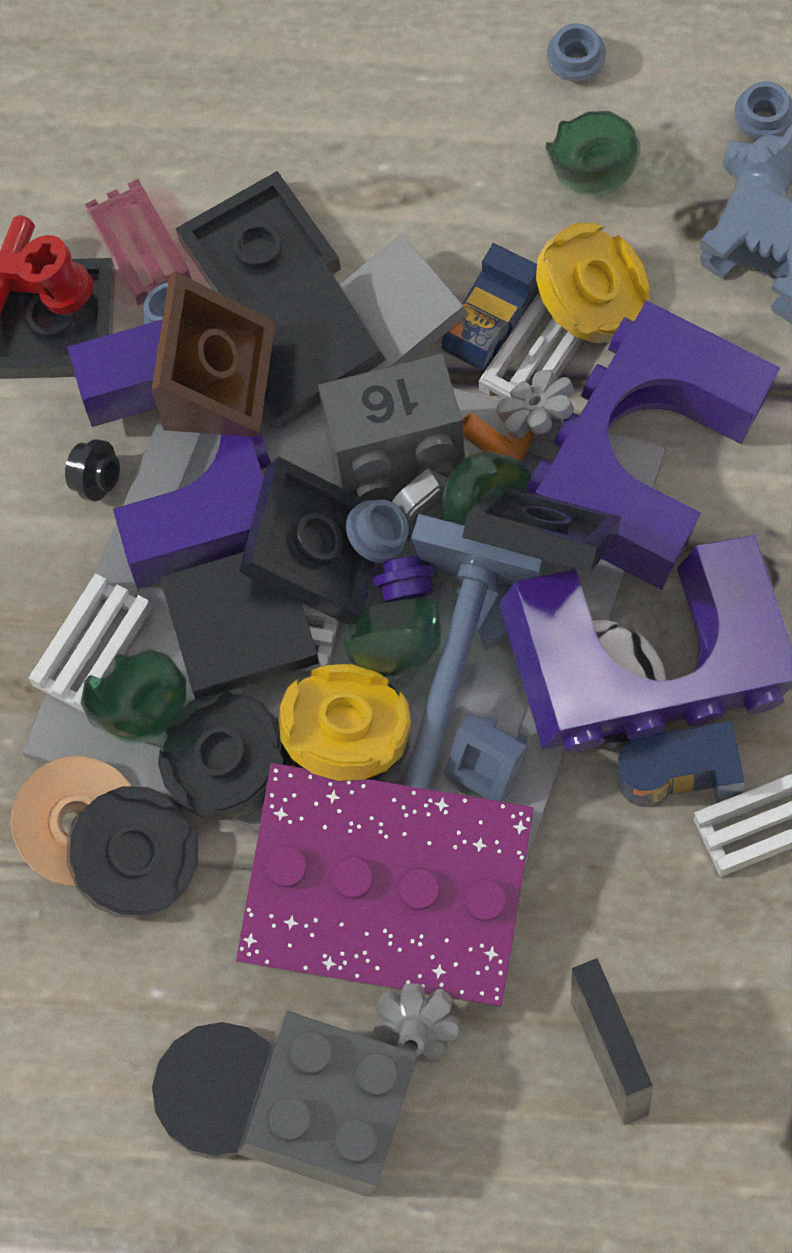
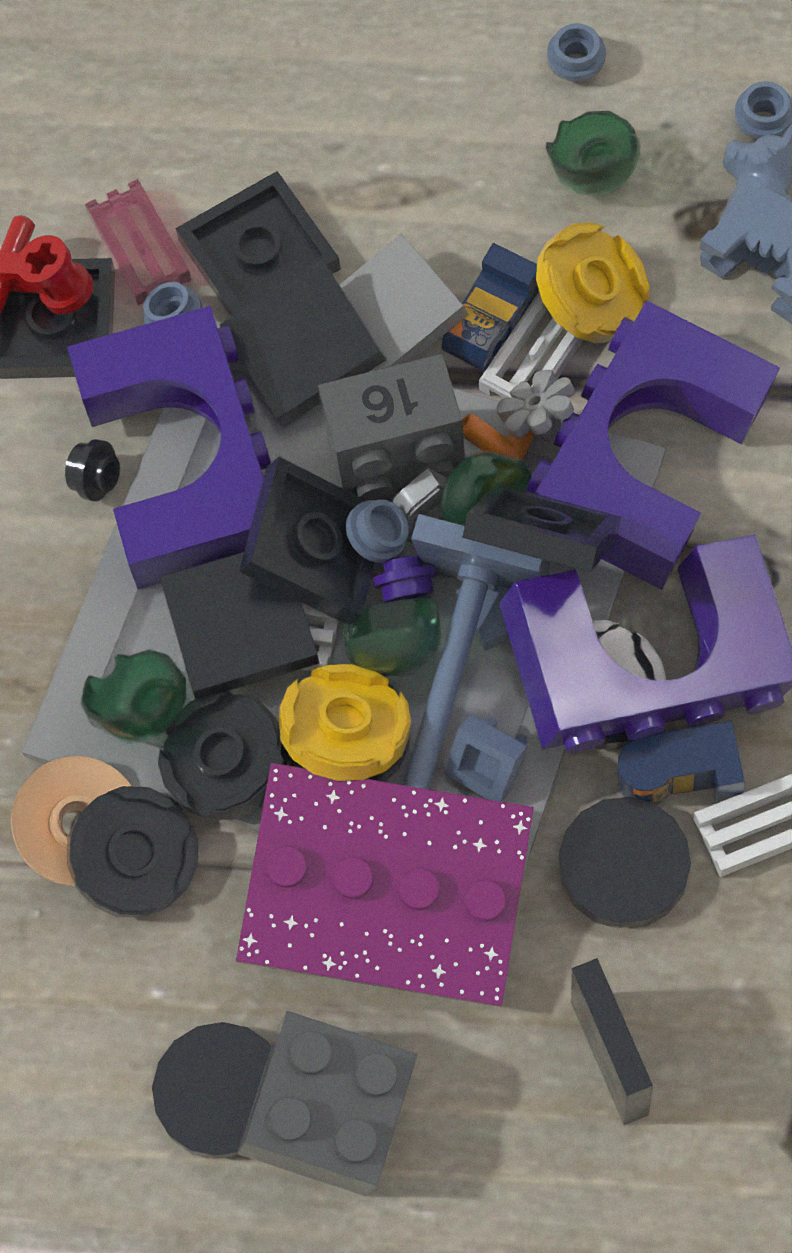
(73, 626): white tile -> none
(210, 362): reddish brown slope -> none
(417, 1022): light grey plant -> none
(624, 862): none -> black tile

